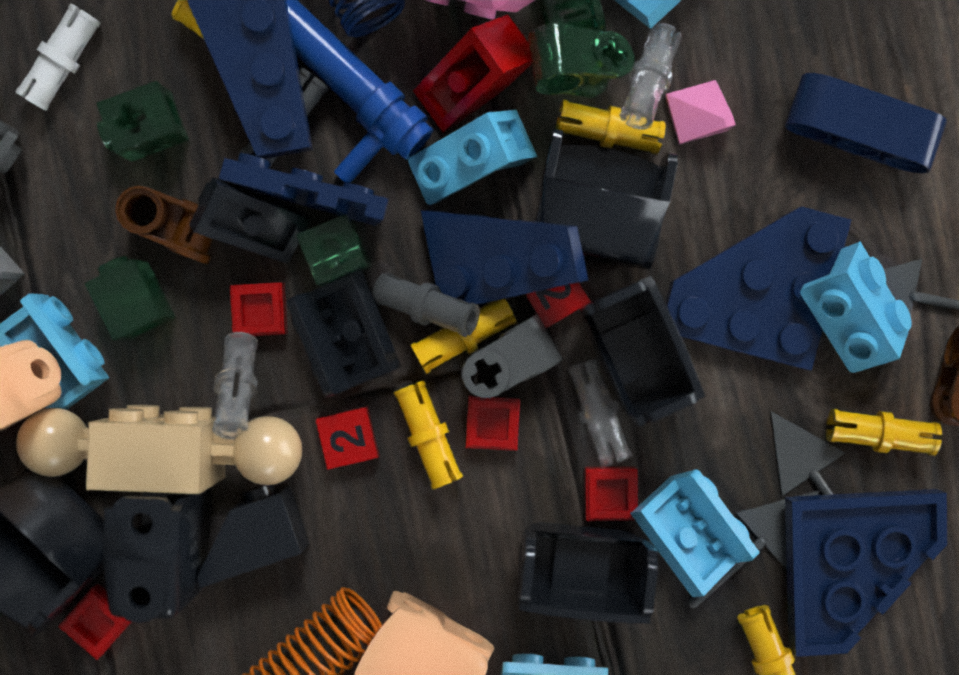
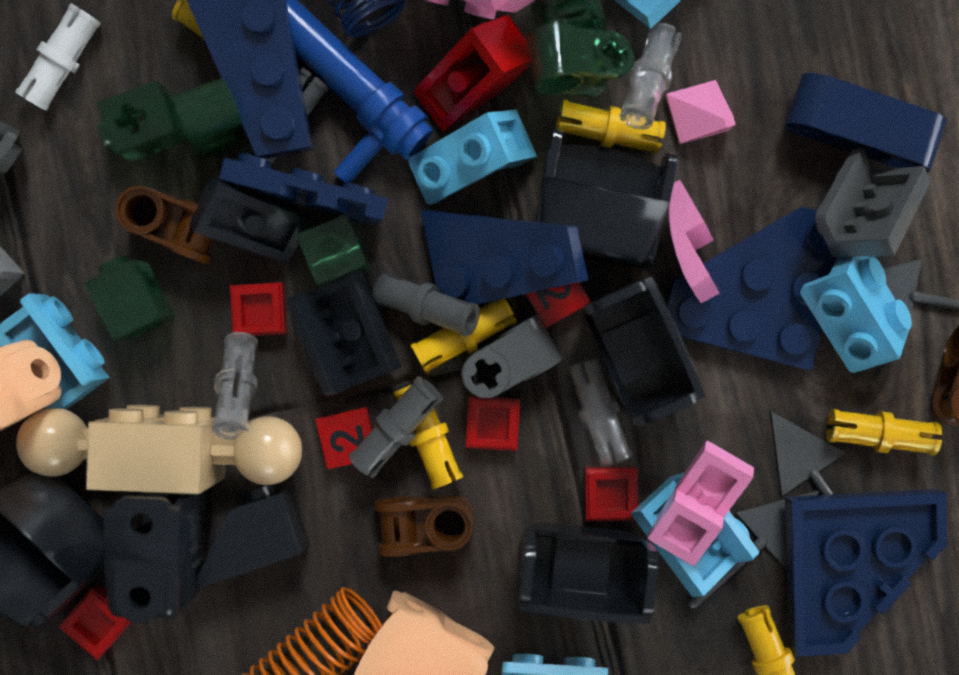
(209, 118): none -> clear green piece
(395, 427): none -> dark grey pin
(419, 524): none -> reddish brown piece
(689, 235): none -> bright pink slope
(700, 502): none -> bright pink slope
(869, 208): none -> dark grey bracket

